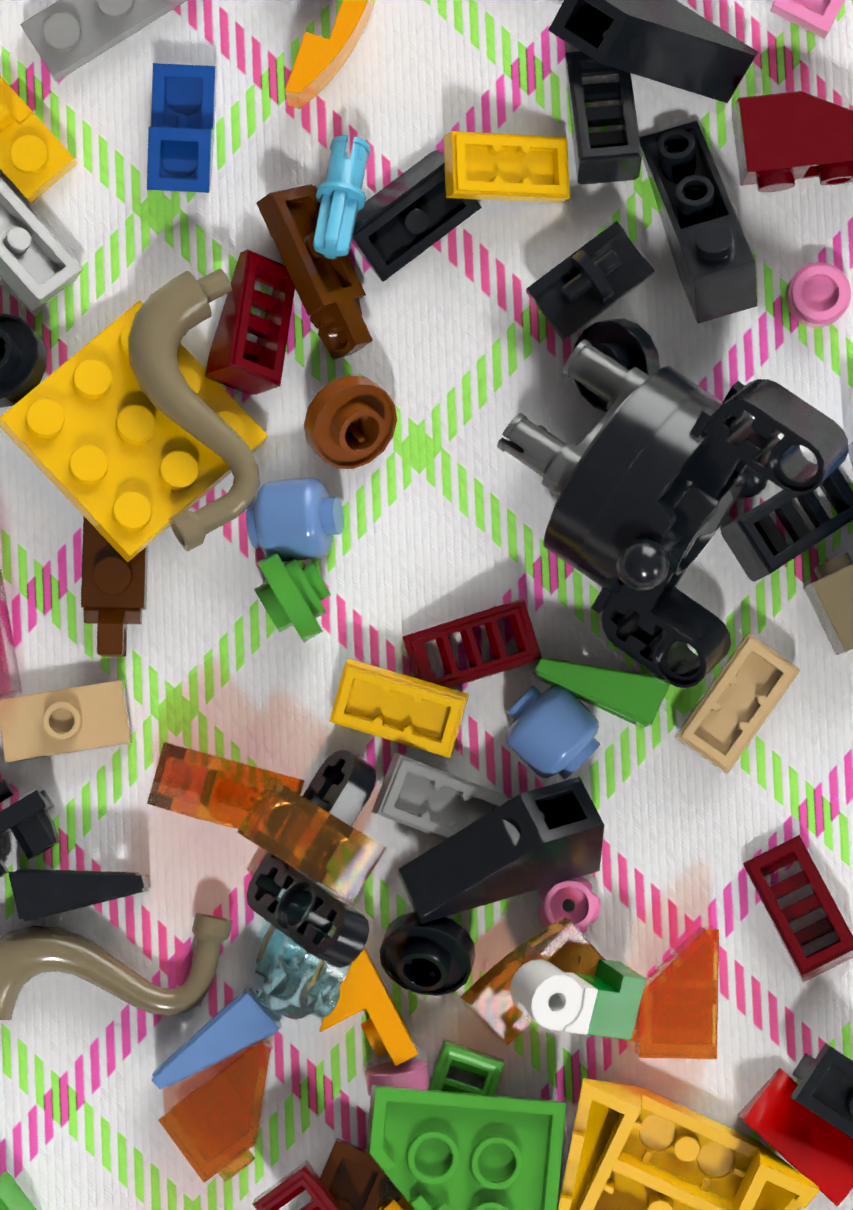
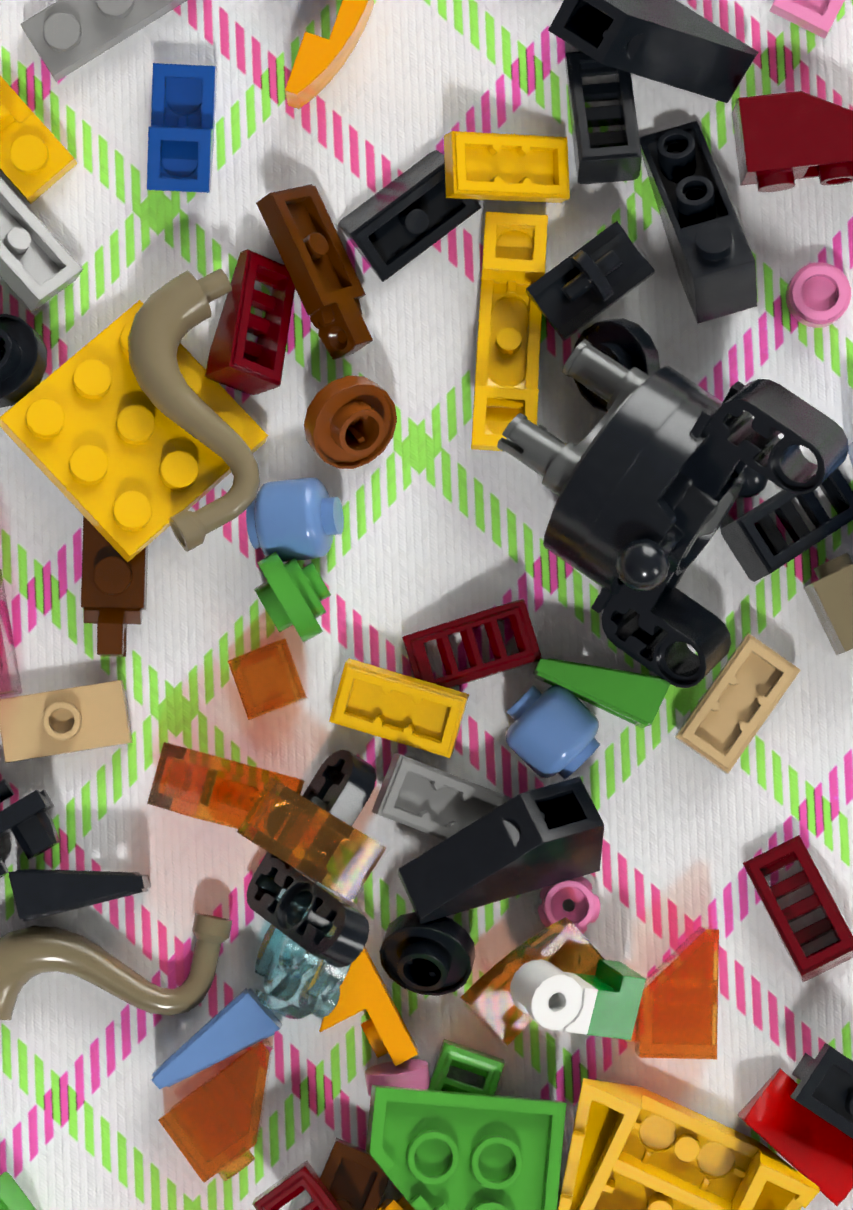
(267, 679): none -> clear orange slope
(340, 197): medium azure axle -> none
(508, 325): none -> yellow slope

